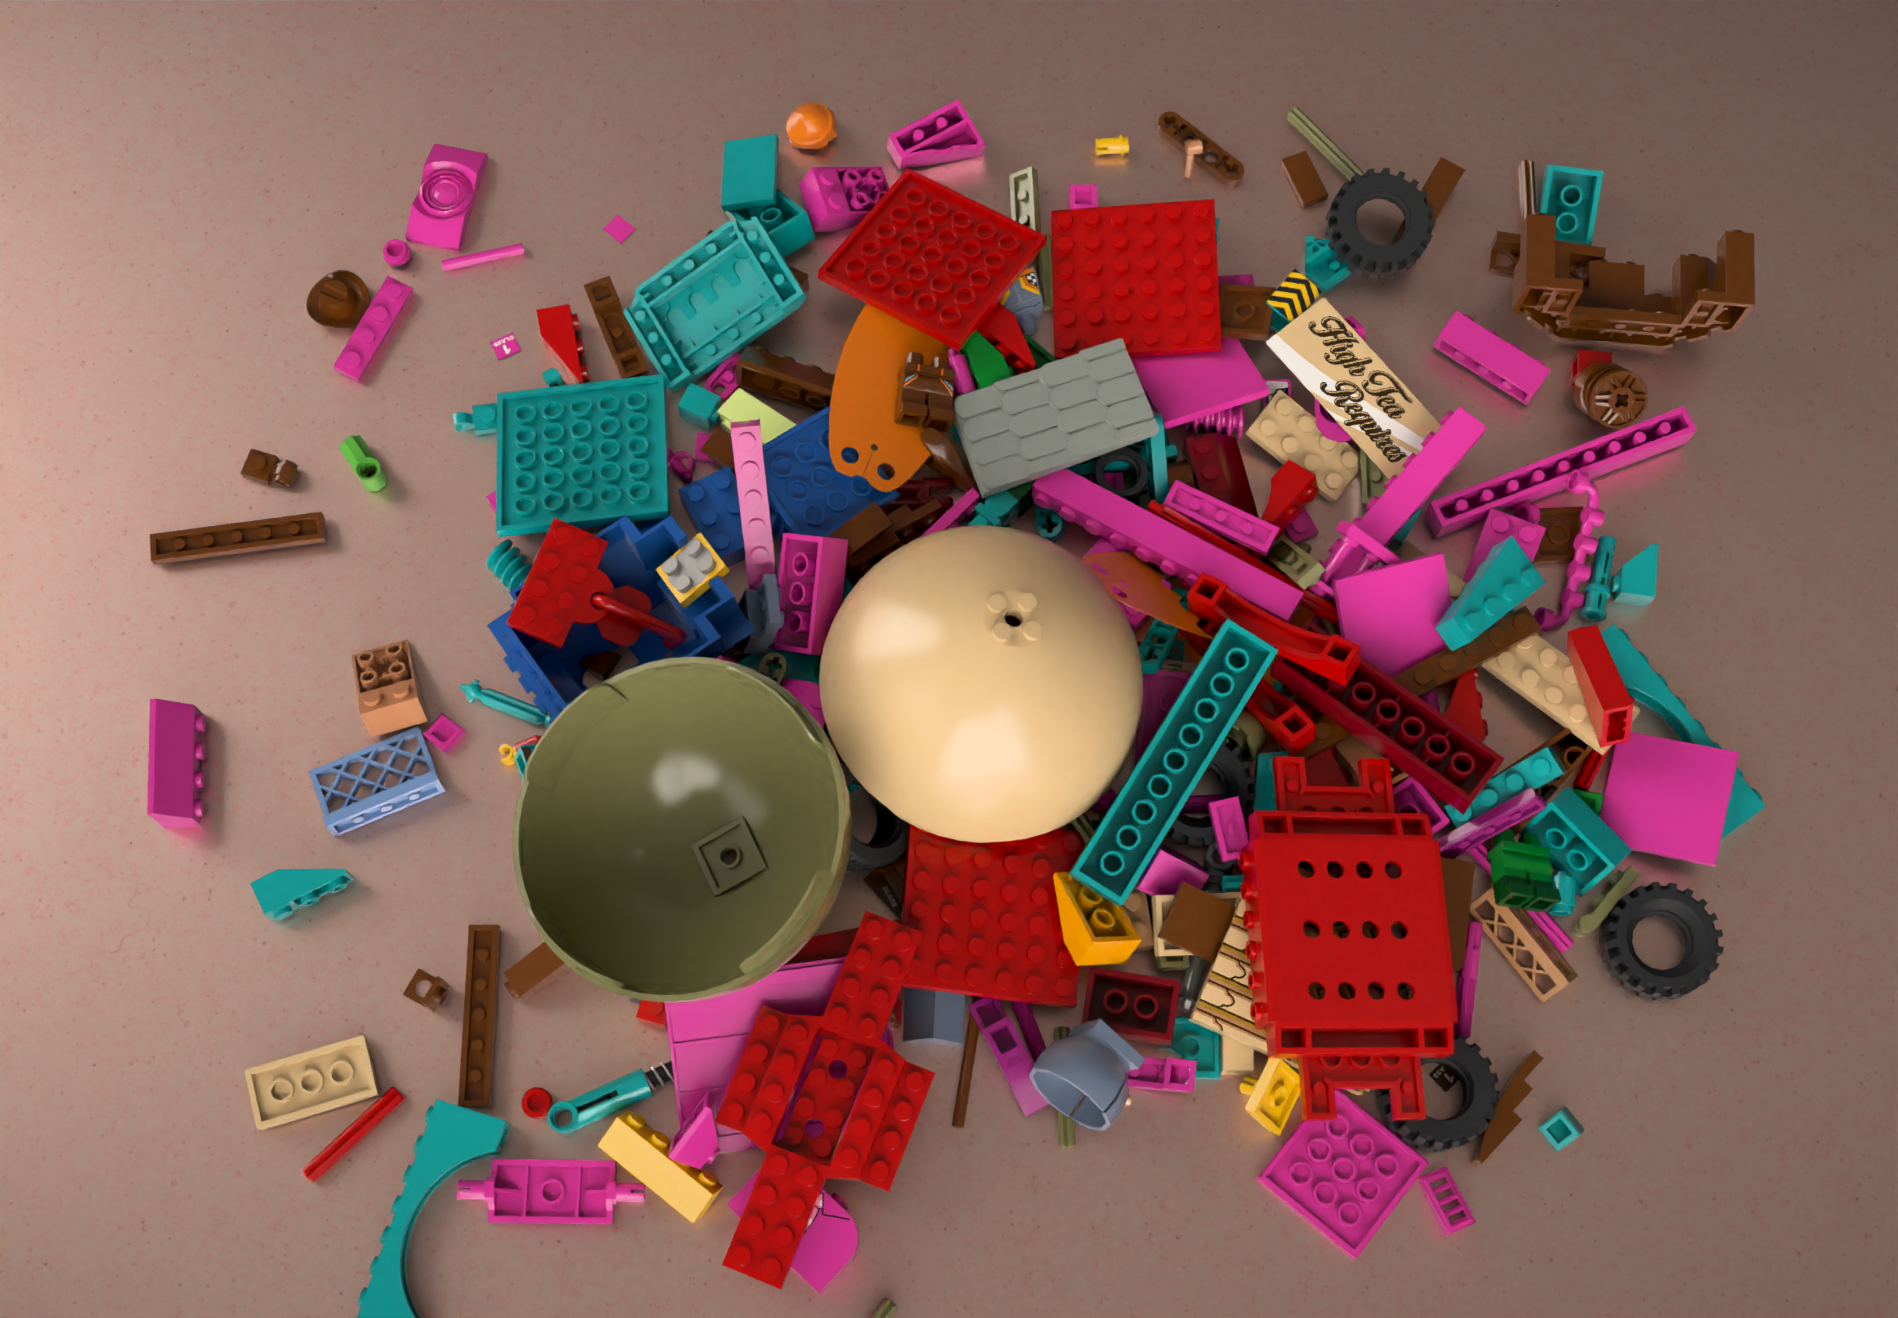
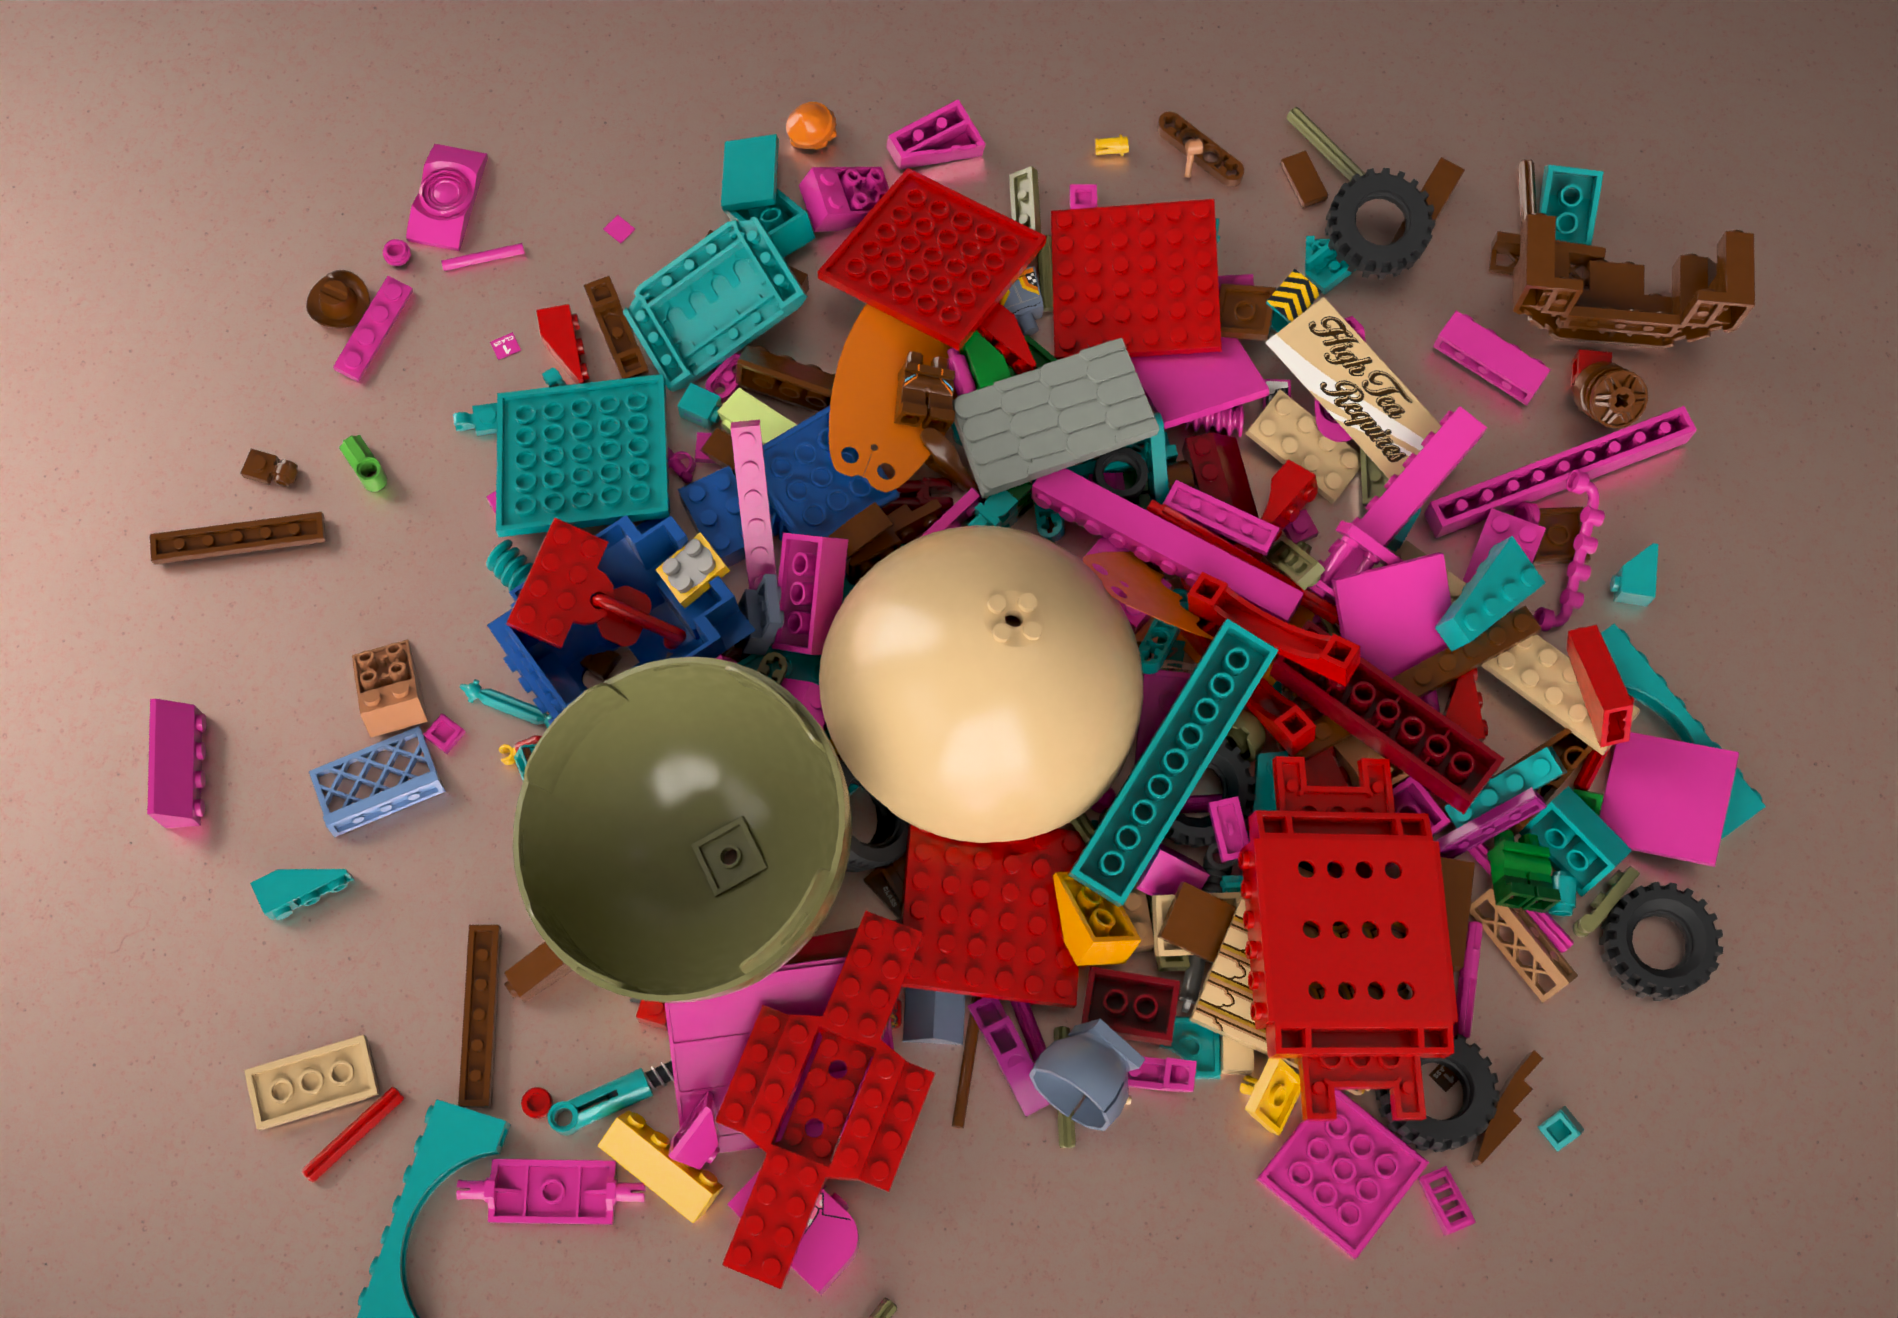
(436, 994): reddish brown bracket -> none
(1598, 591): teal pin -> none

